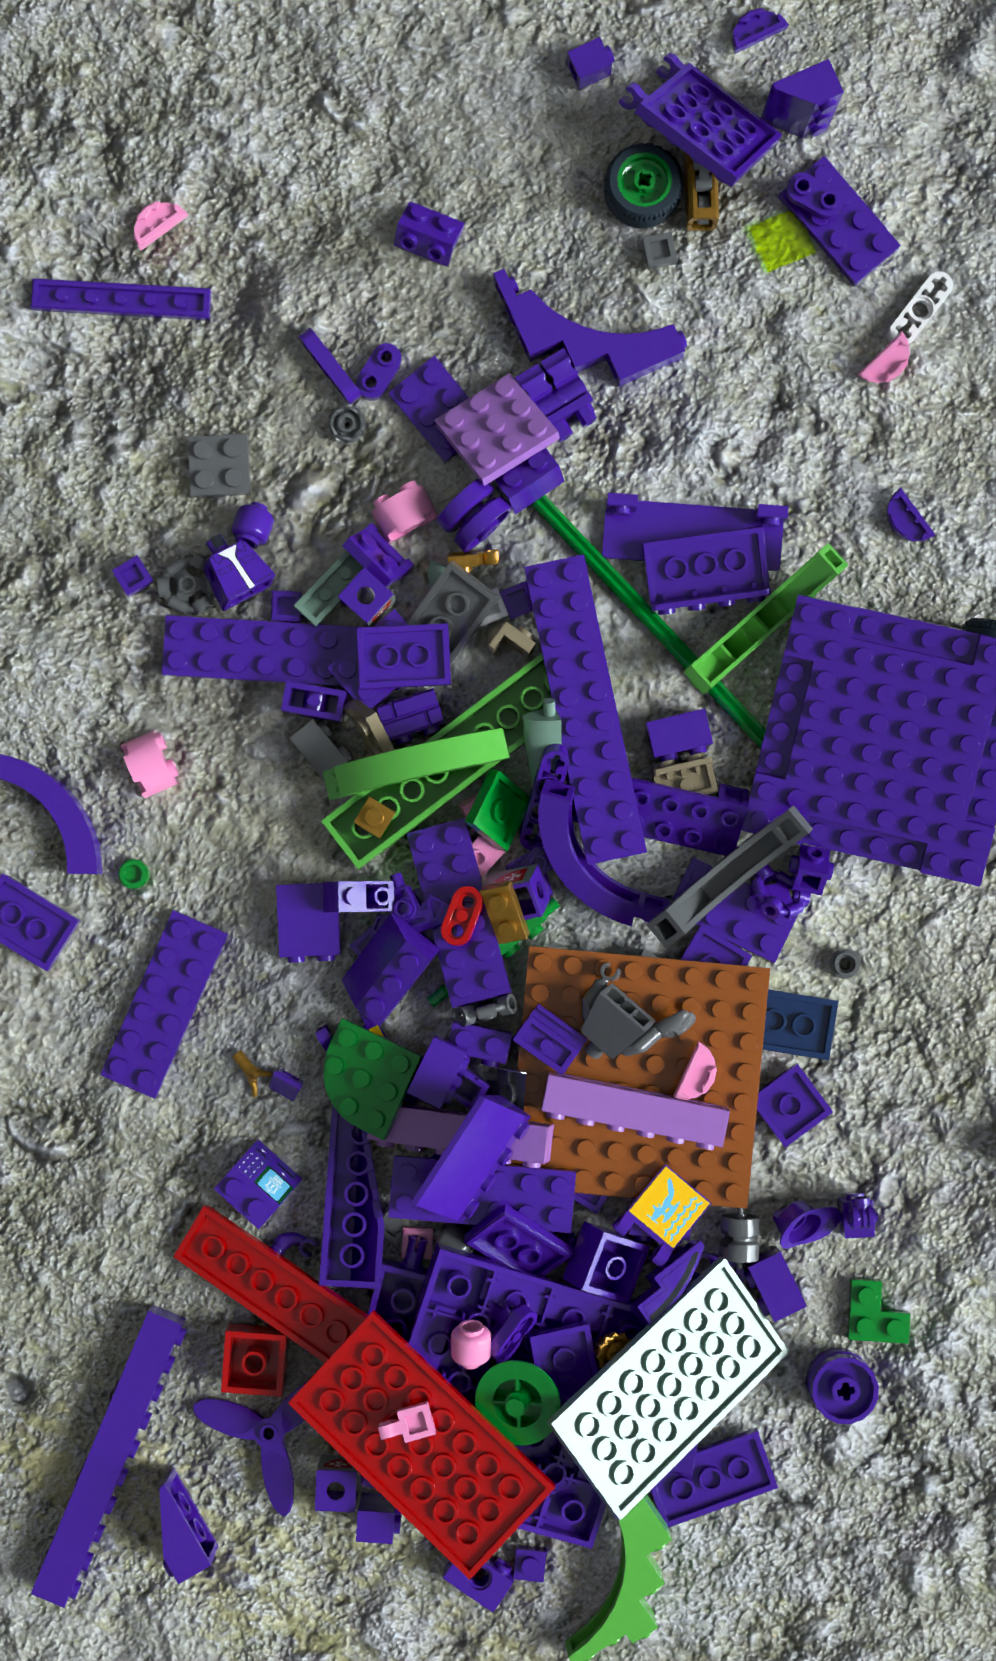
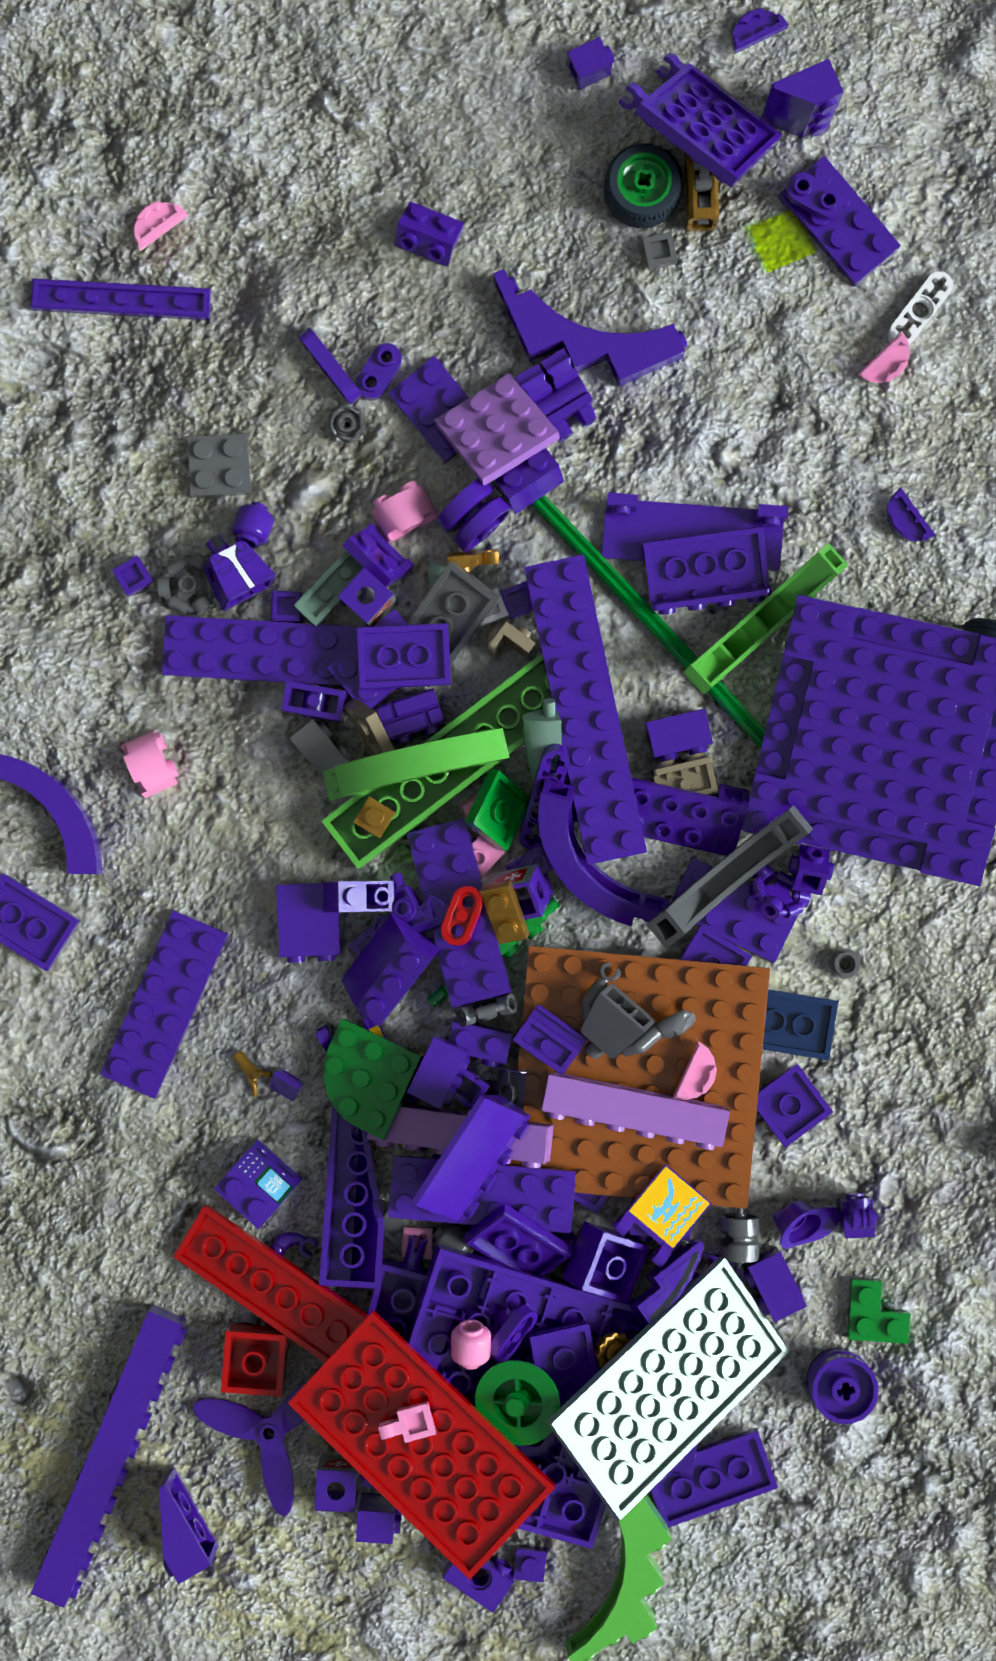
(133, 873): green tile -> none

